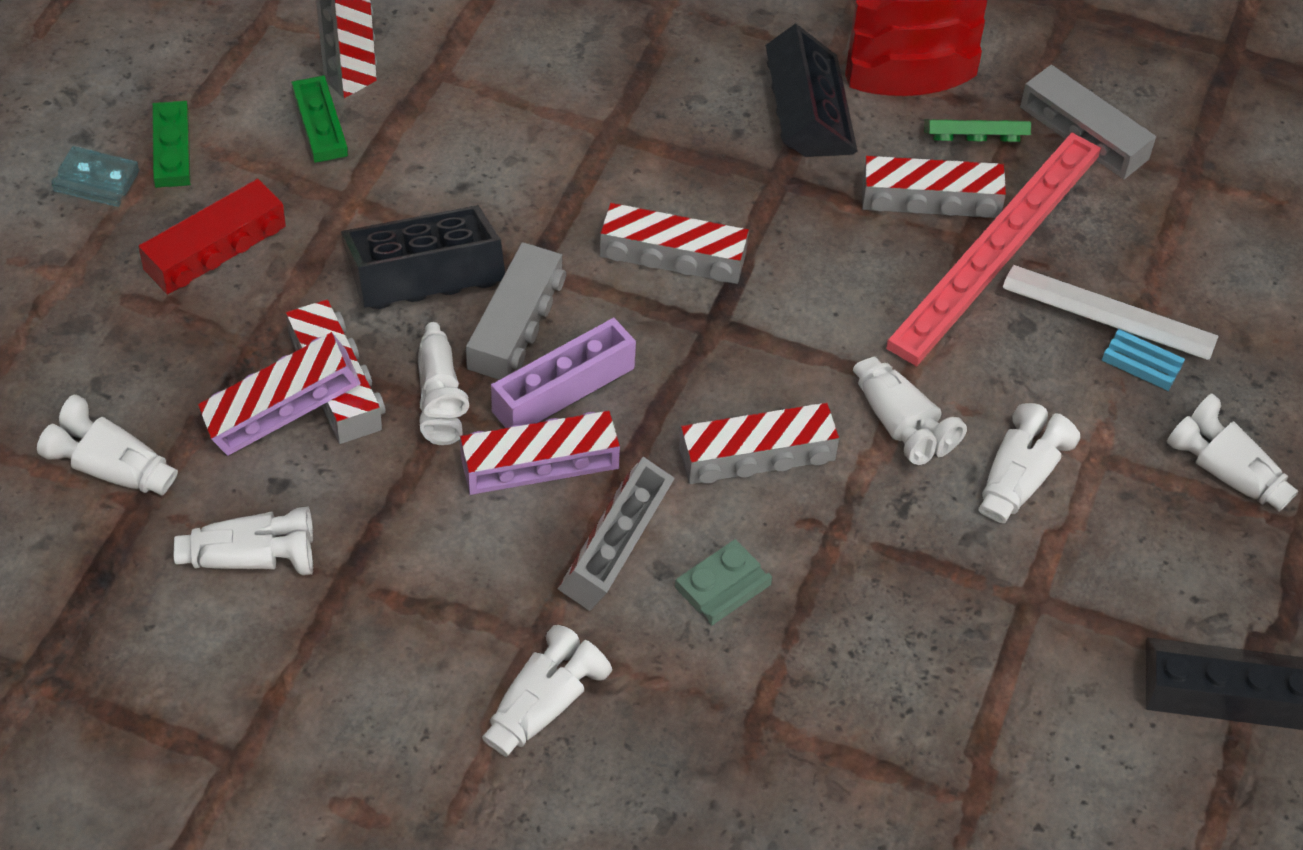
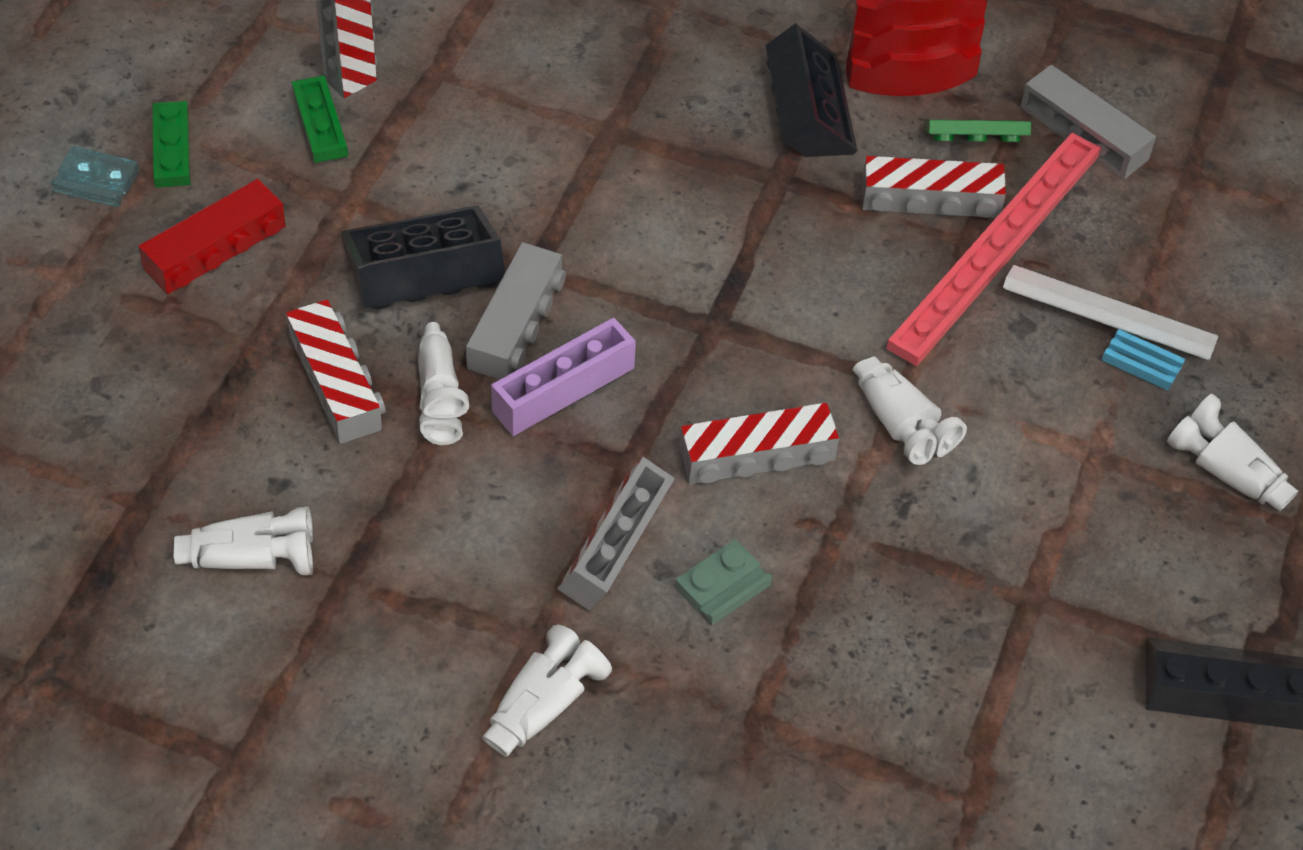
(104, 450): white piece -> none
(279, 394): brick -> none
(539, 452): brick -> none
(673, 243): brick -> none
(1022, 469): white piece -> none

